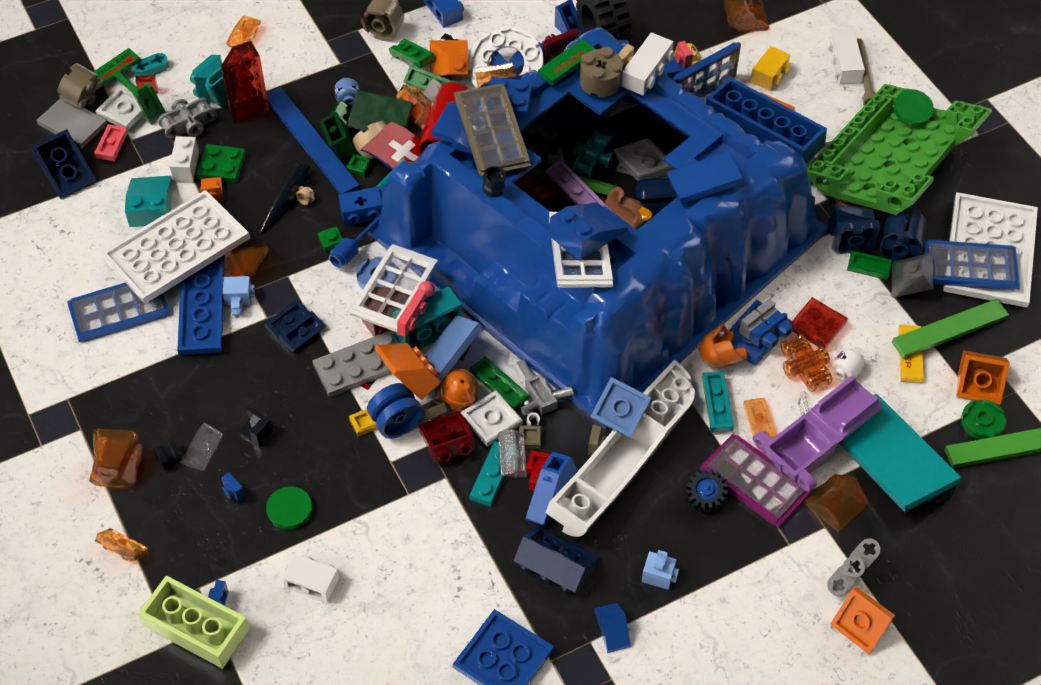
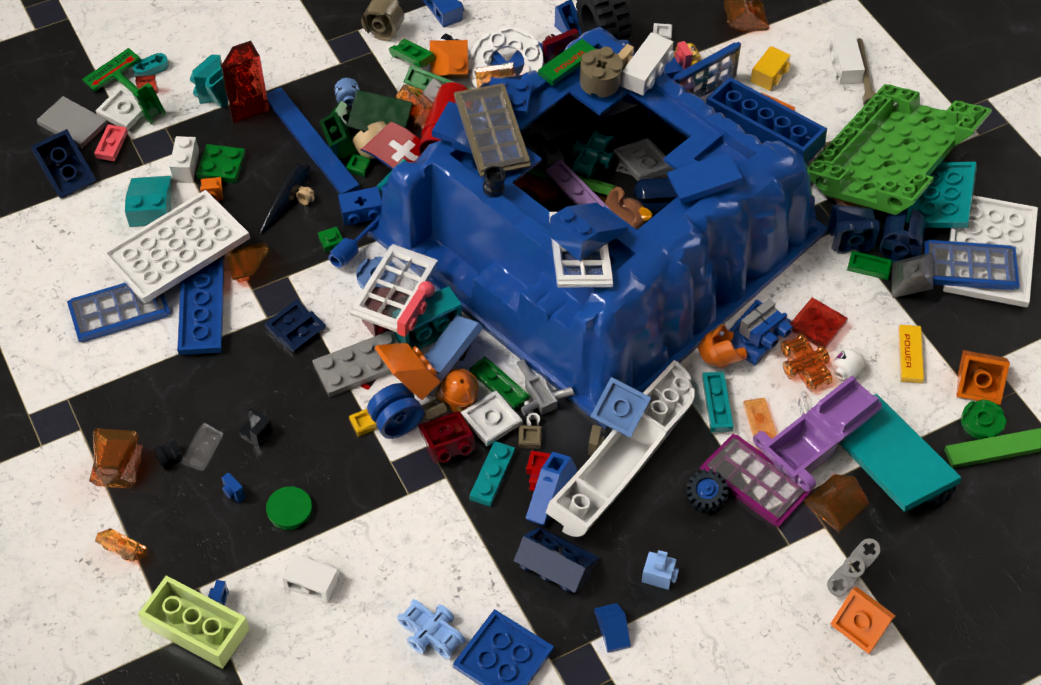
(79, 86): dark tan brick -> none
(187, 117): light grey axle -> none
(238, 293): light blue brick -> none
(243, 31): clear orange slope -> none
(430, 629): none -> light blue axle
(512, 453): clear slope -> none
(663, 30): none -> white tile
(913, 107): green tile -> none
(949, 197): none -> teal plate
(949, 328): bright green tile -> none

